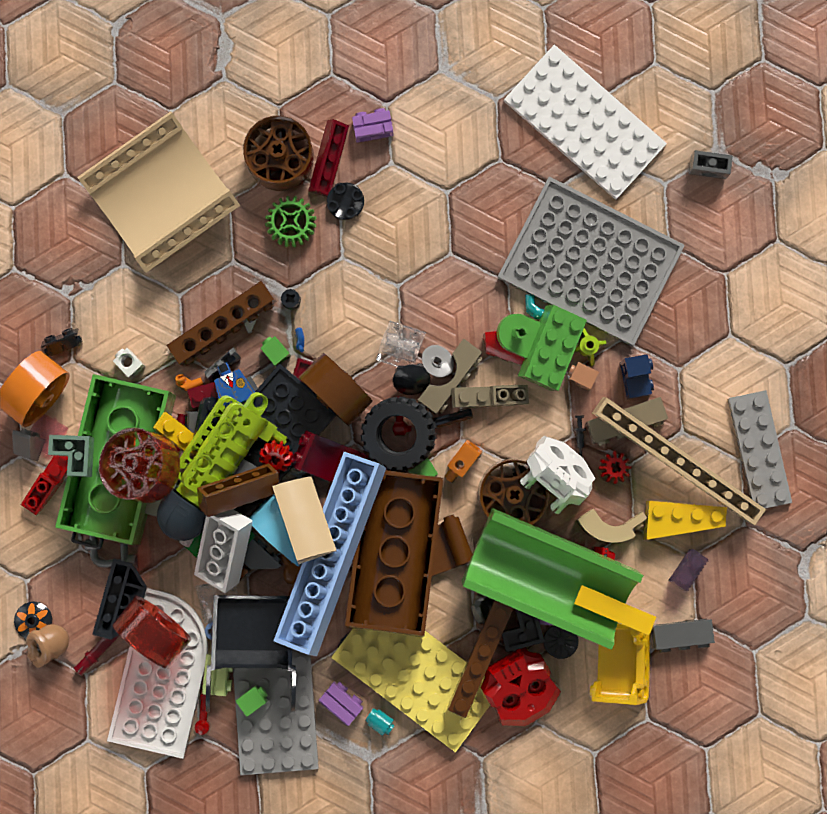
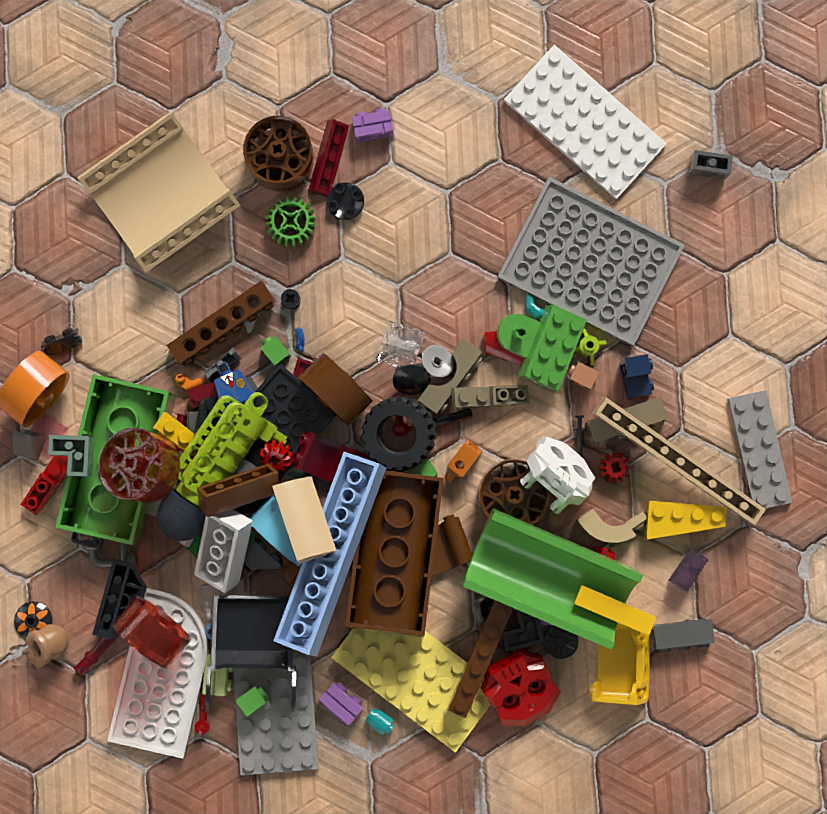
(135, 367): white brick -> none

